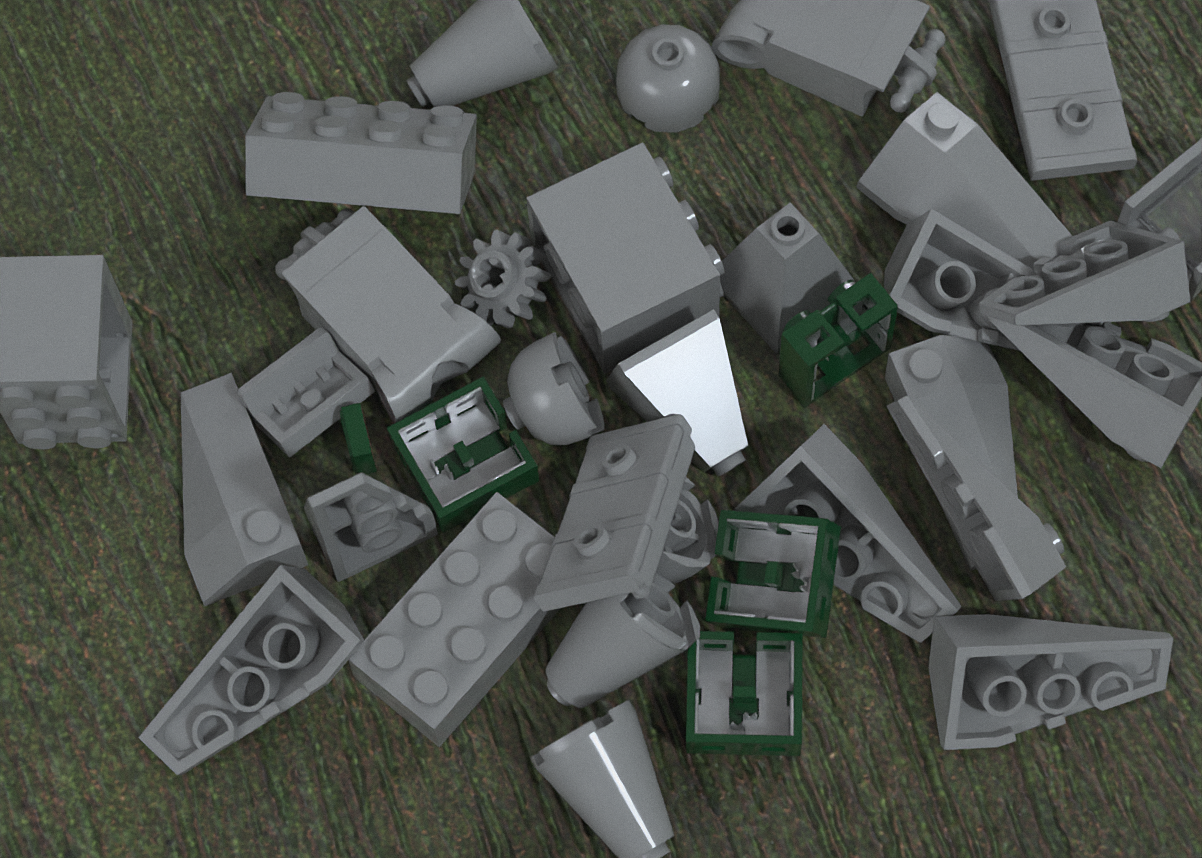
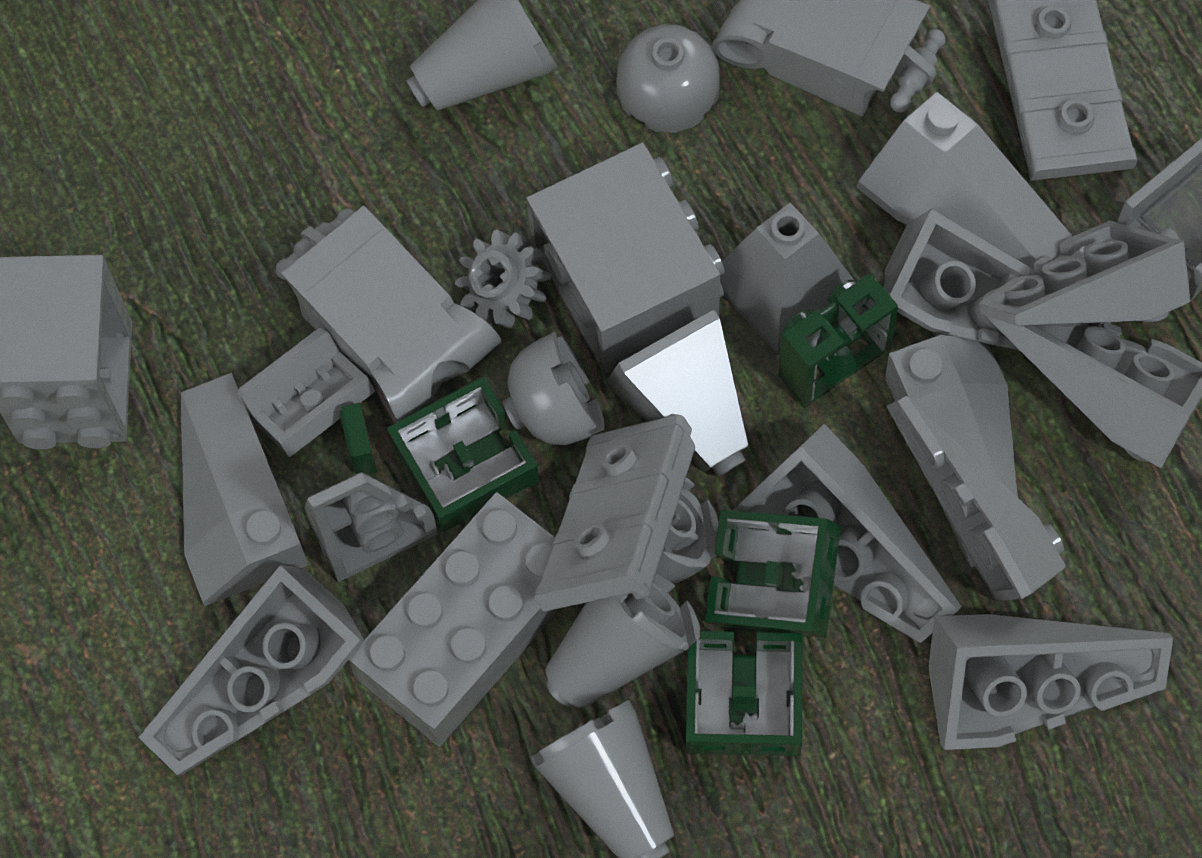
(361, 153): light grey brick -> none

